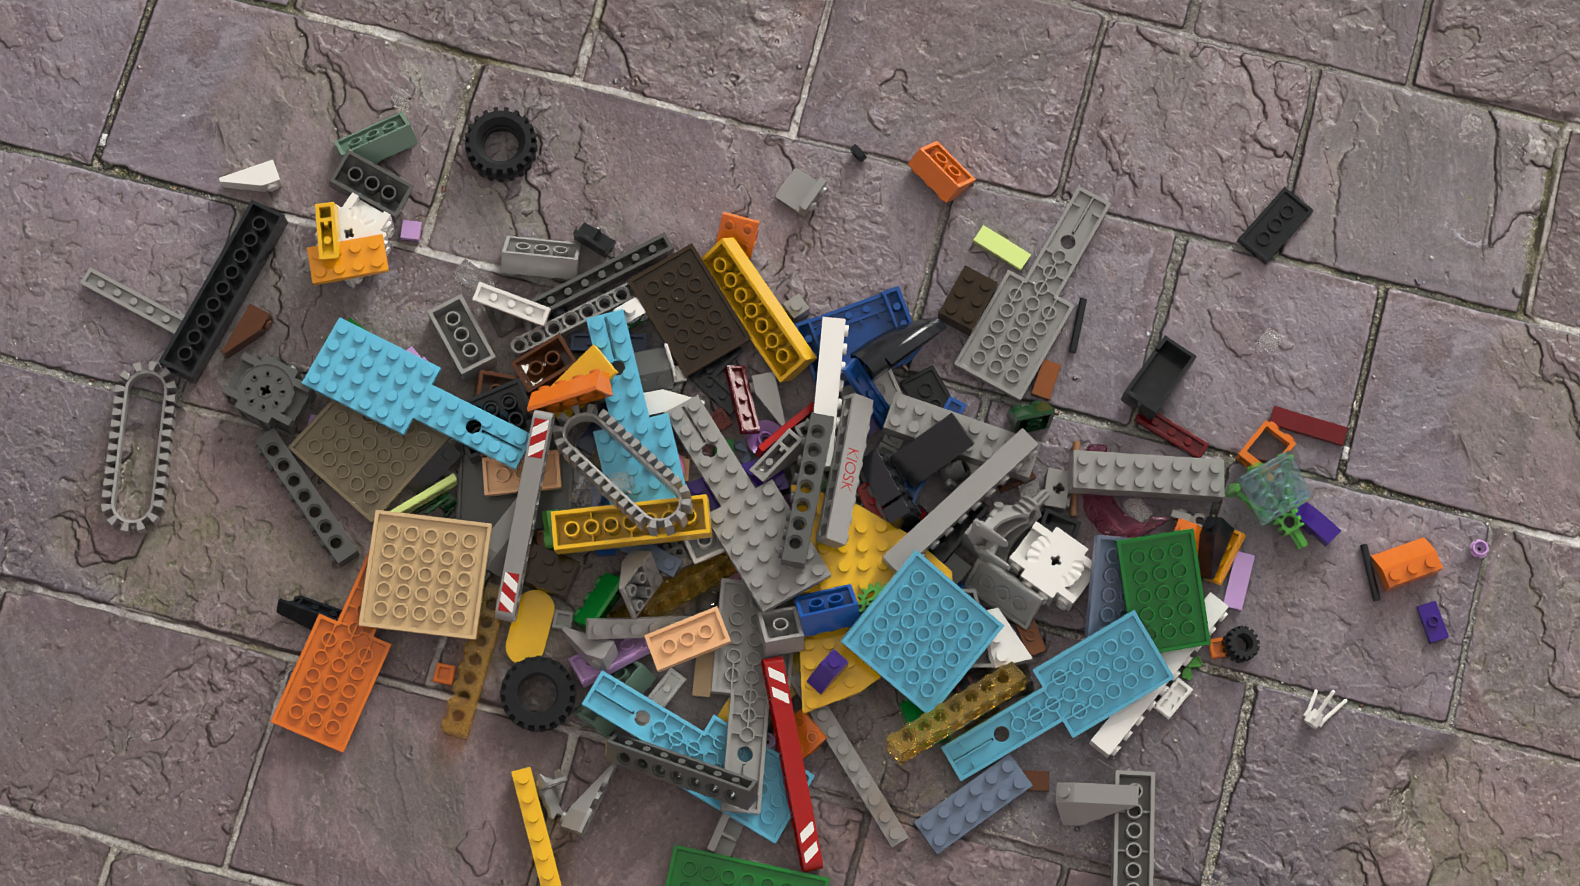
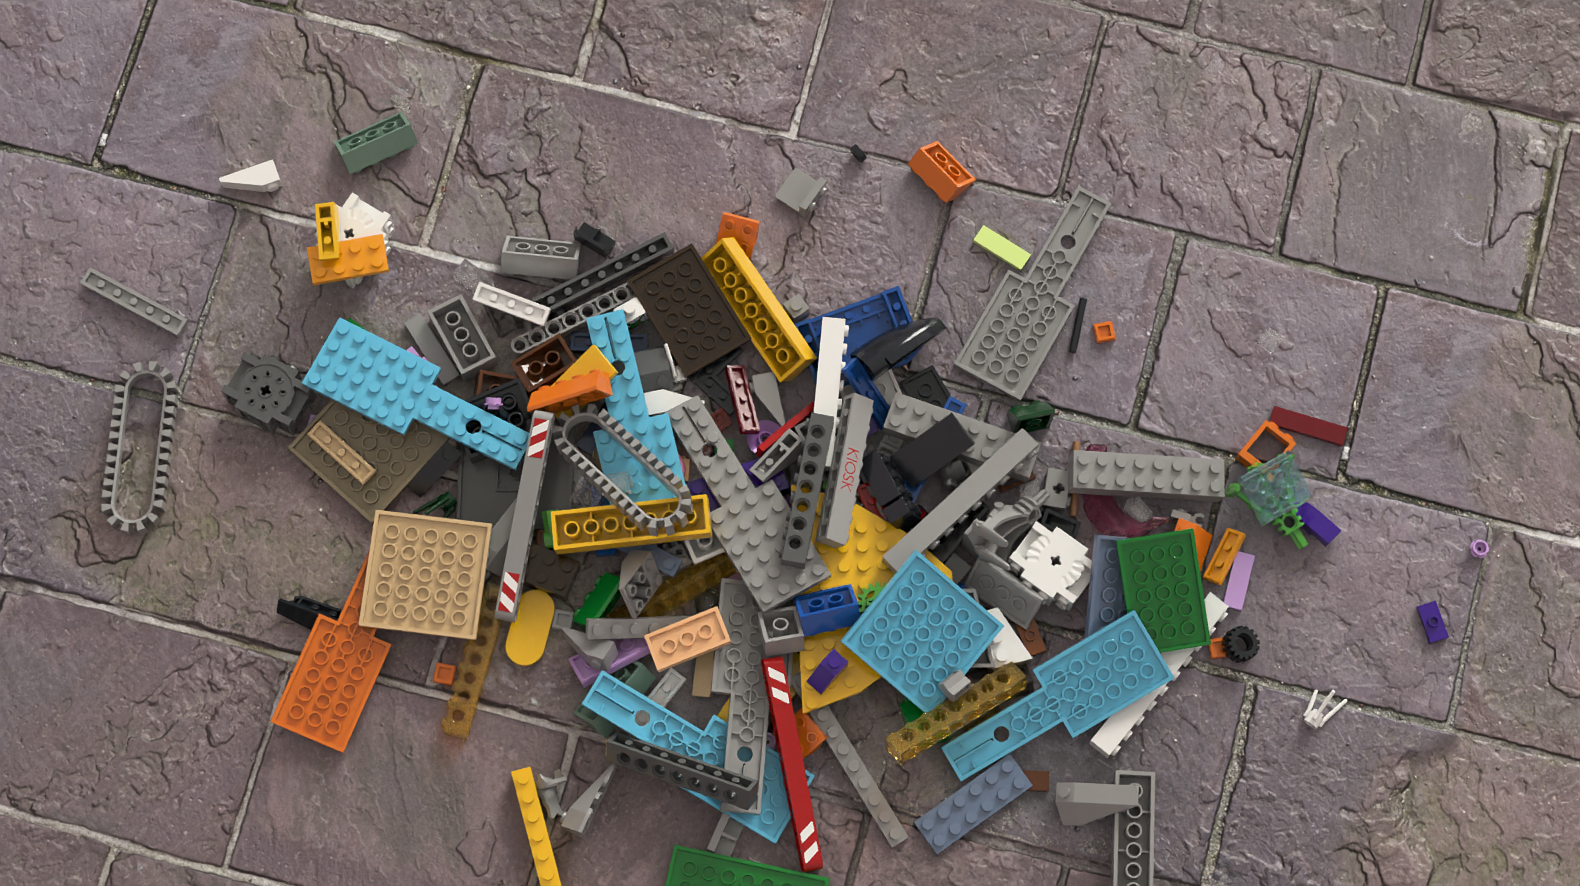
(223, 291): black brick -> none
(249, 329): reddish brown slope -> none
(272, 440): dark grey brick -> none
(342, 452): none -> tan tile
(371, 184): dark grey slope -> none
(411, 230): lavender tile -> none
(427, 495): yellowish green tile -> none
(431, 349): none -> light grey tile
(493, 403): none -> lavender plate
(501, 121): black tyre -> none
(504, 481): light nougat plate -> none
(552, 716): black tyre -> none
(740, 446): sand blue piece -> none
(955, 685): none -> light grey piece
(967, 300): dark brown brick -> none
(1046, 380): dark orange tile -> none
(1104, 332): none -> orange tile
(1158, 378): black piece -> none
(1173, 698): white plate -> none
(1174, 434): dark red tile -> none
(1194, 663): bright green piece -> none
(1212, 545): black slope -> none
(1275, 225): black tile -> none
(1370, 572): black bar -> none
(1406, 564): orange slope -> none

